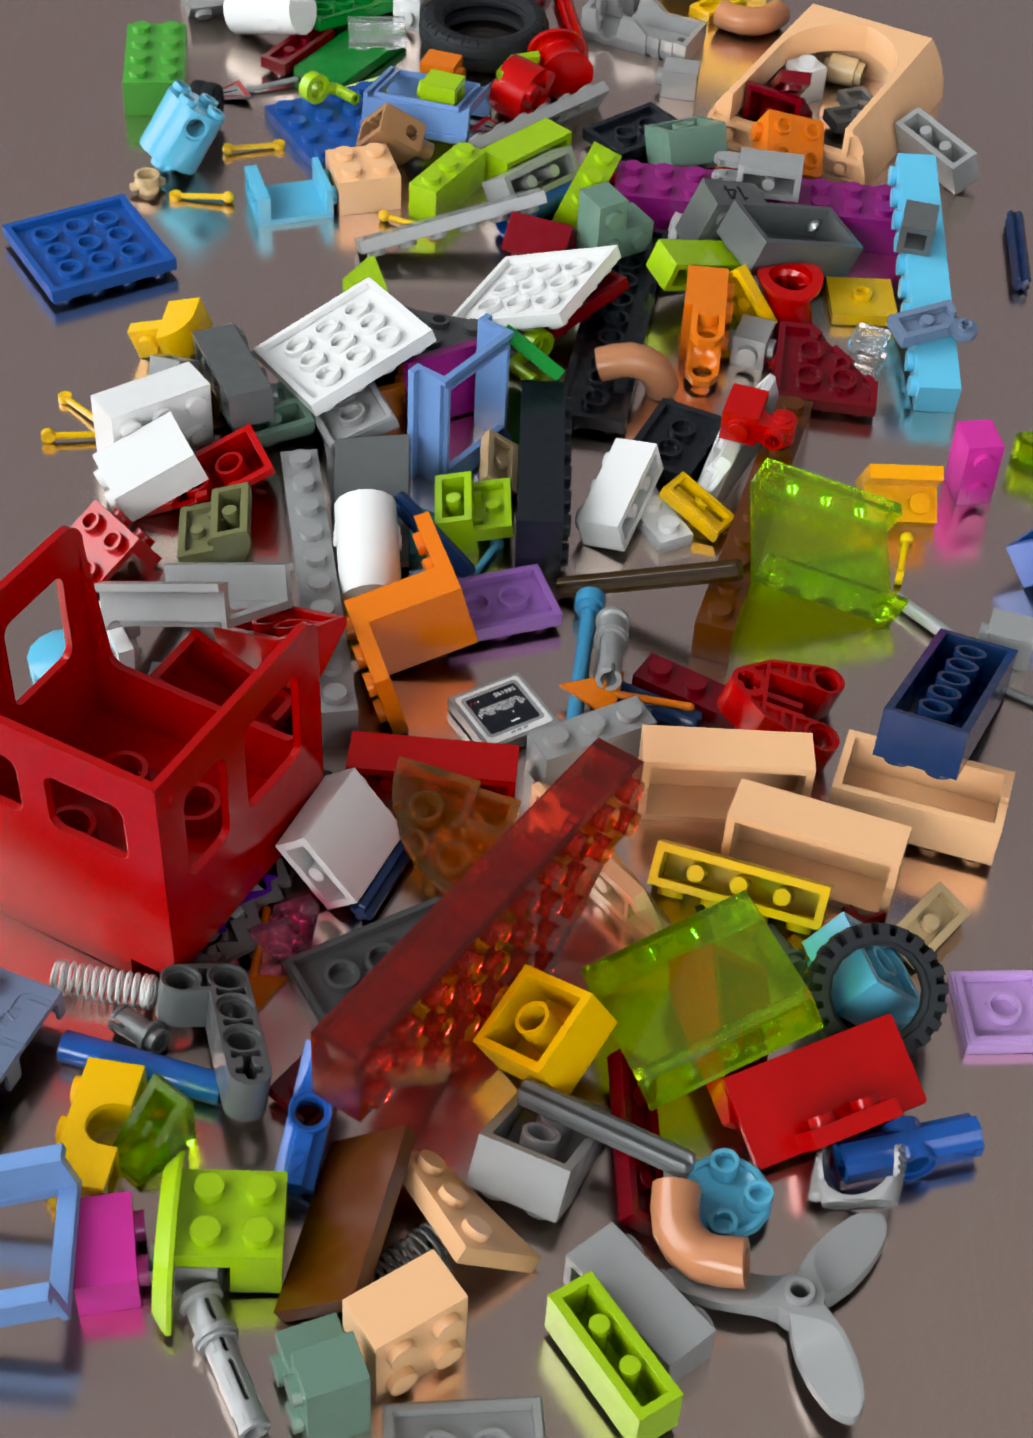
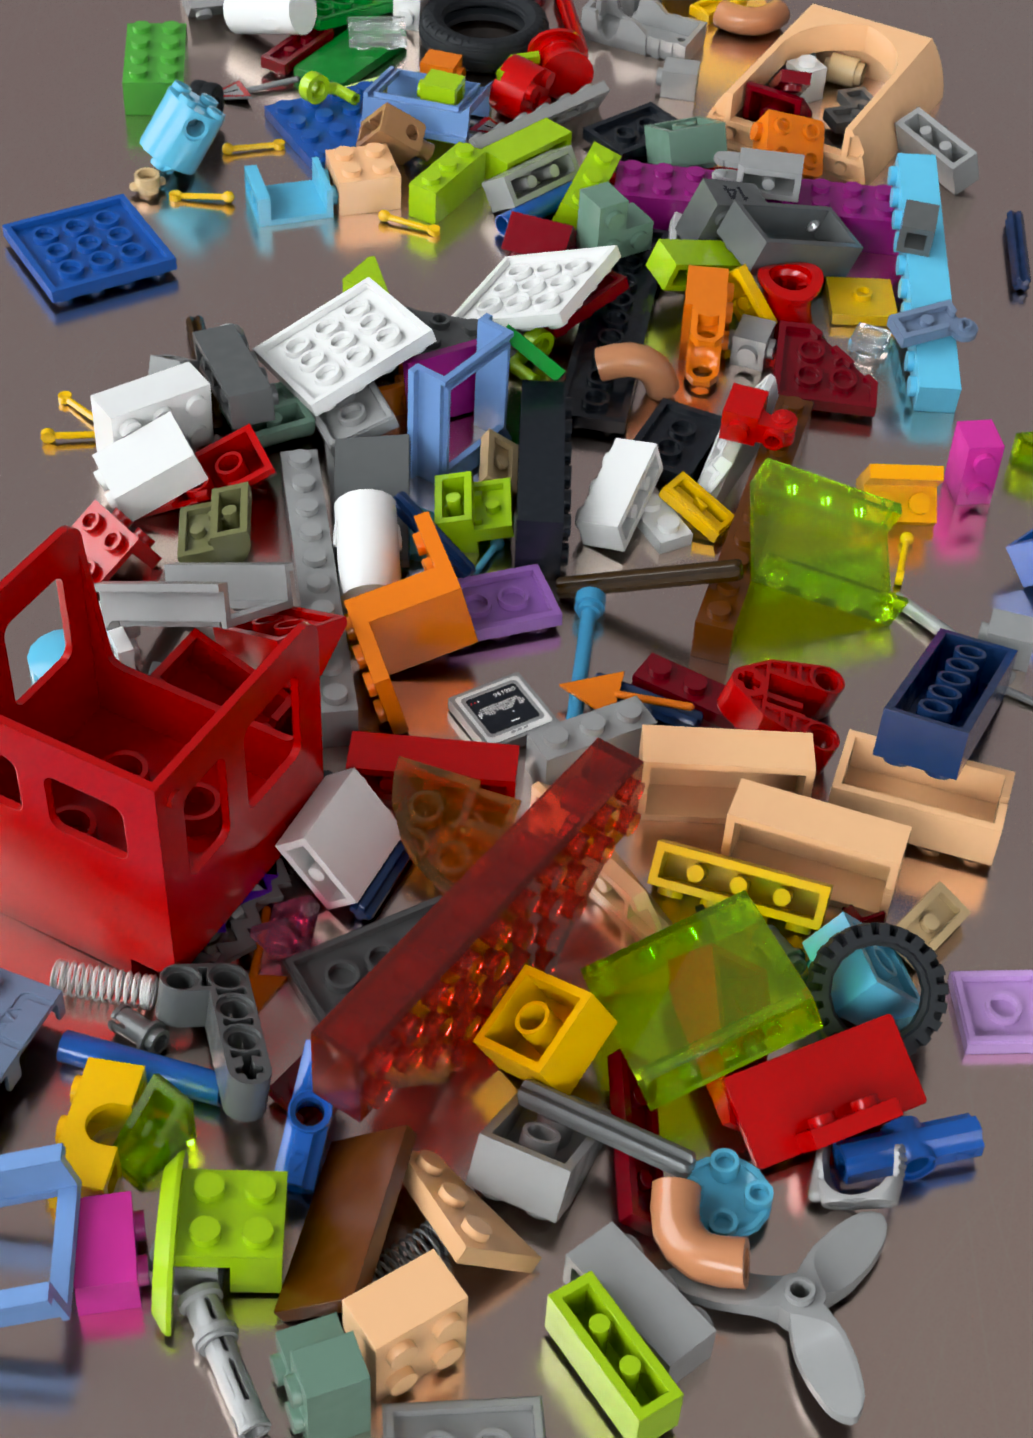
(173, 332): yellow brick -> none
(464, 219): light grey plate -> none
(611, 641): light grey pin -> none

